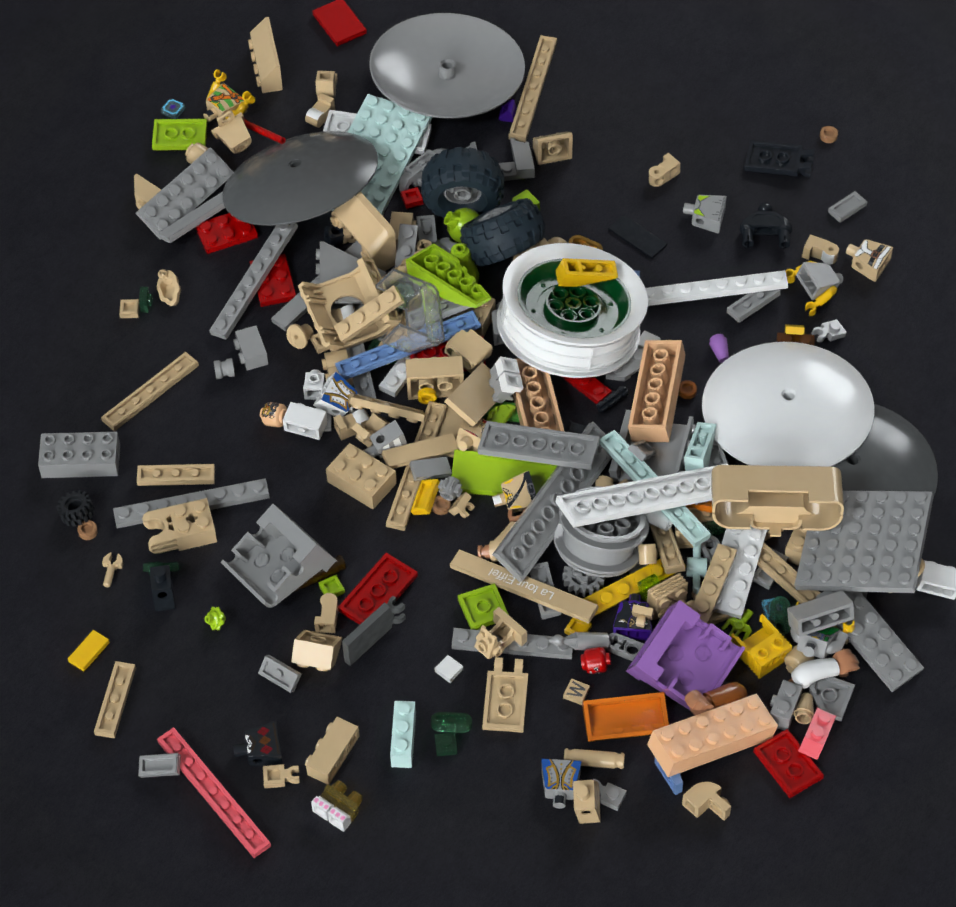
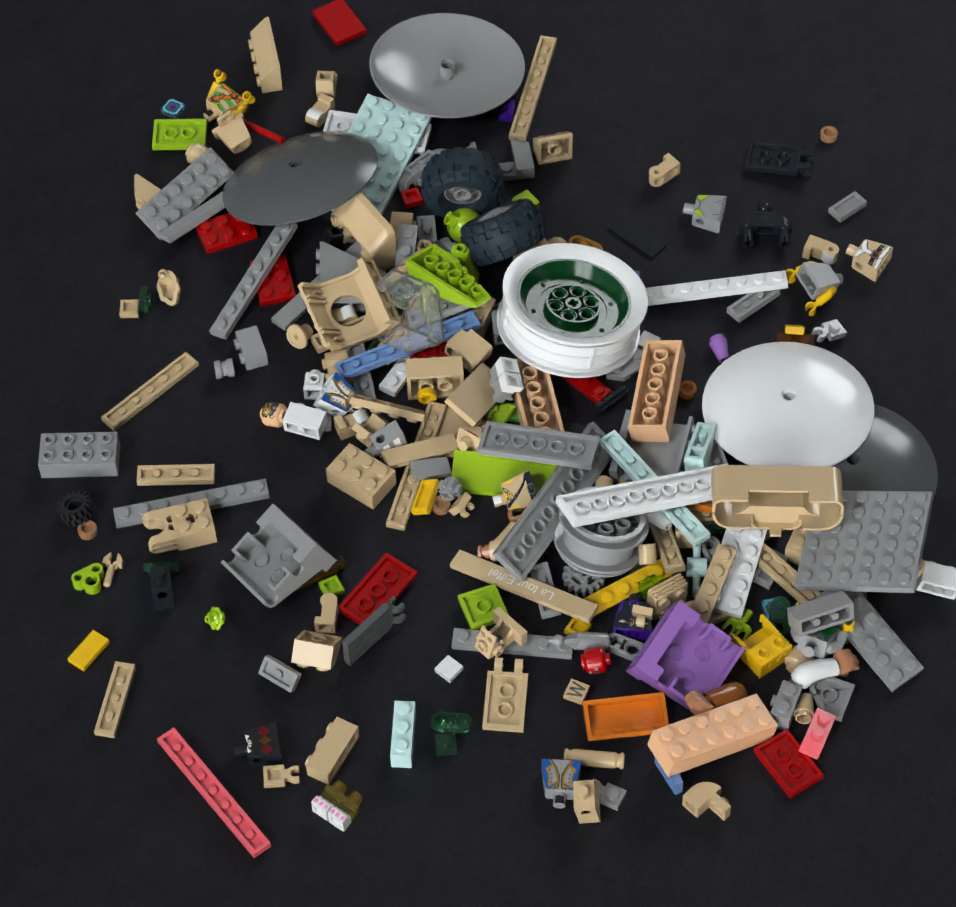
(89, 574): none -> lime piece
(159, 765): light grey tile -> none
(369, 314): tan plate -> none
(584, 272): yellow slope -> none
(642, 450): light grey tile -> none

